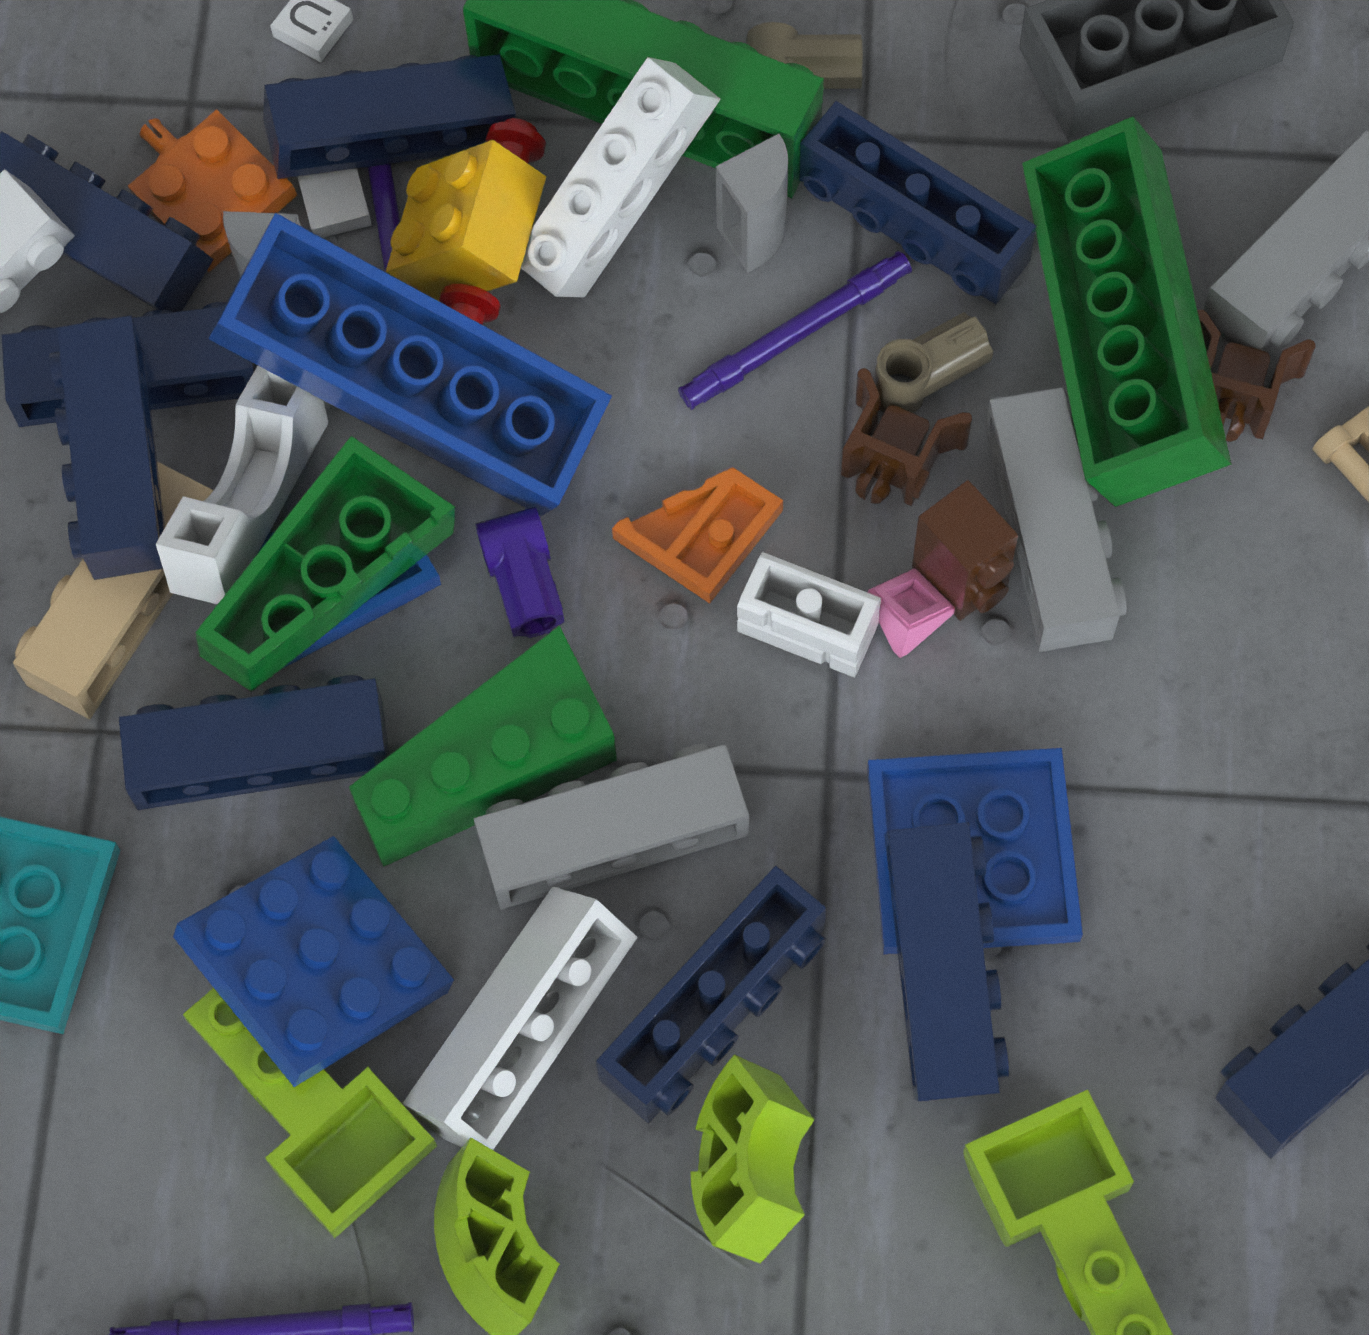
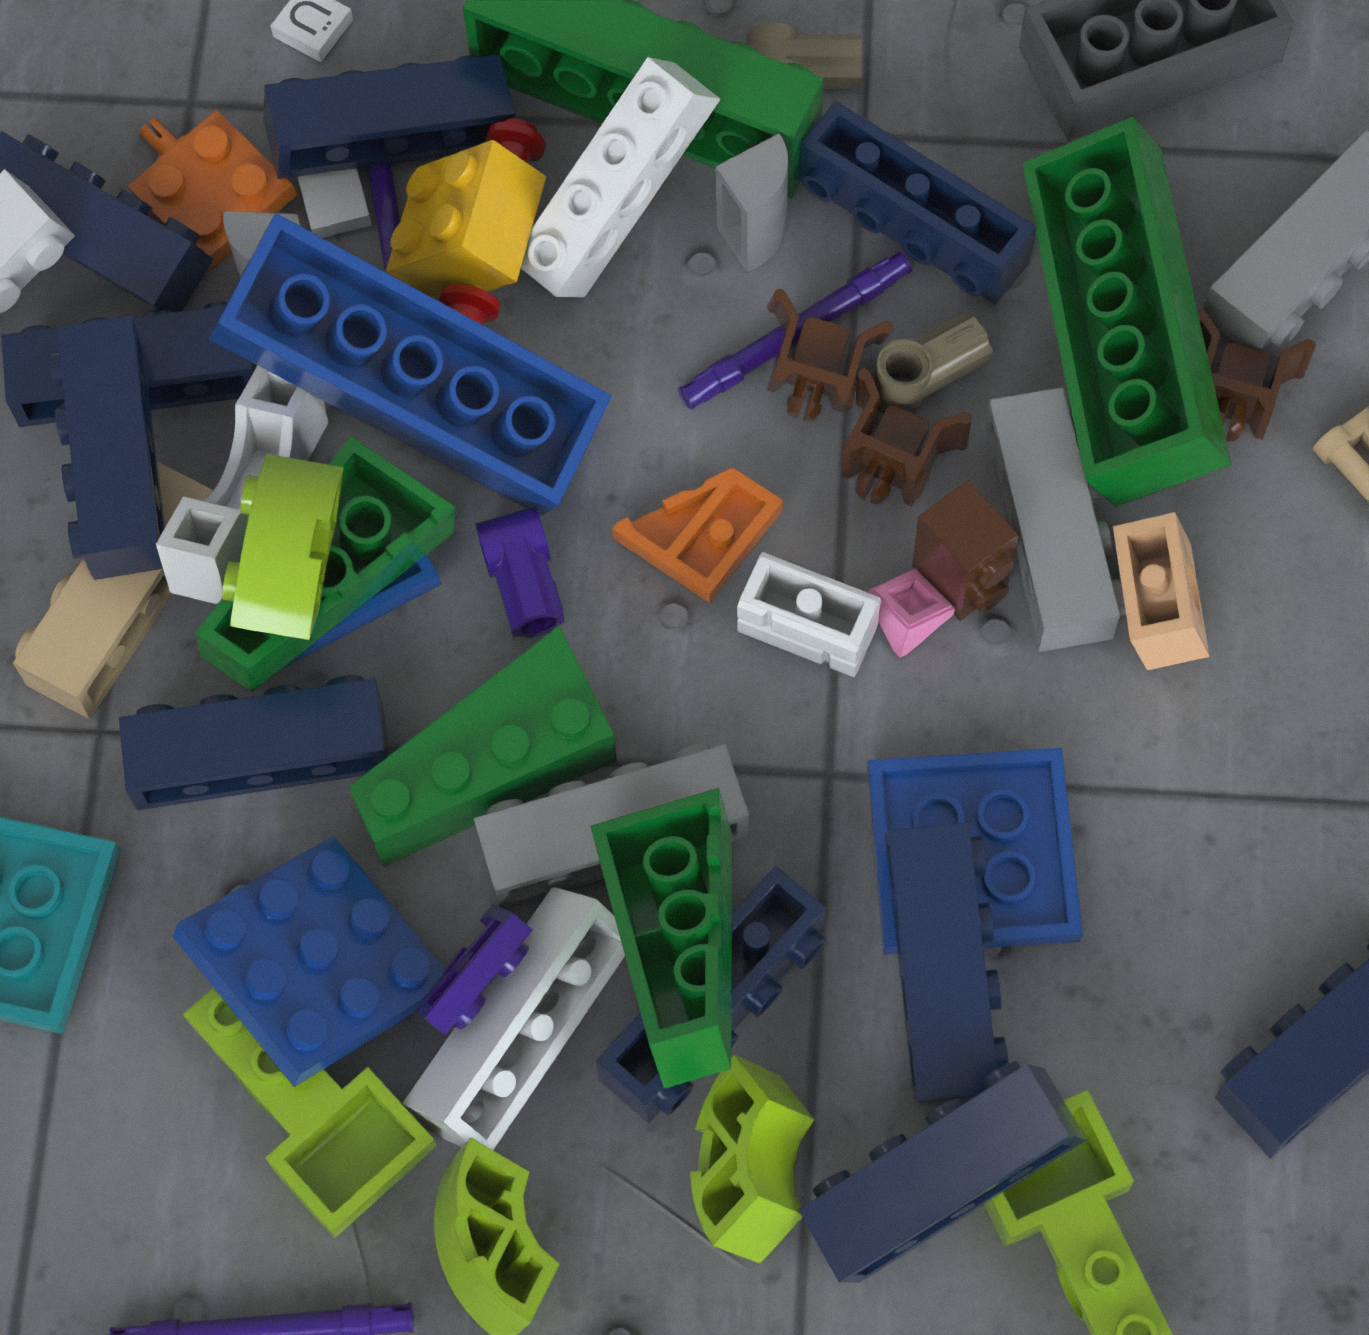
(284, 546): none -> lime brick
(496, 950): none -> dark purple wing
(674, 919): none -> green wedge
(817, 359): none -> reddish brown piece
(941, 1172): none -> dark blue brick
(1160, 591): none -> light nougat brick

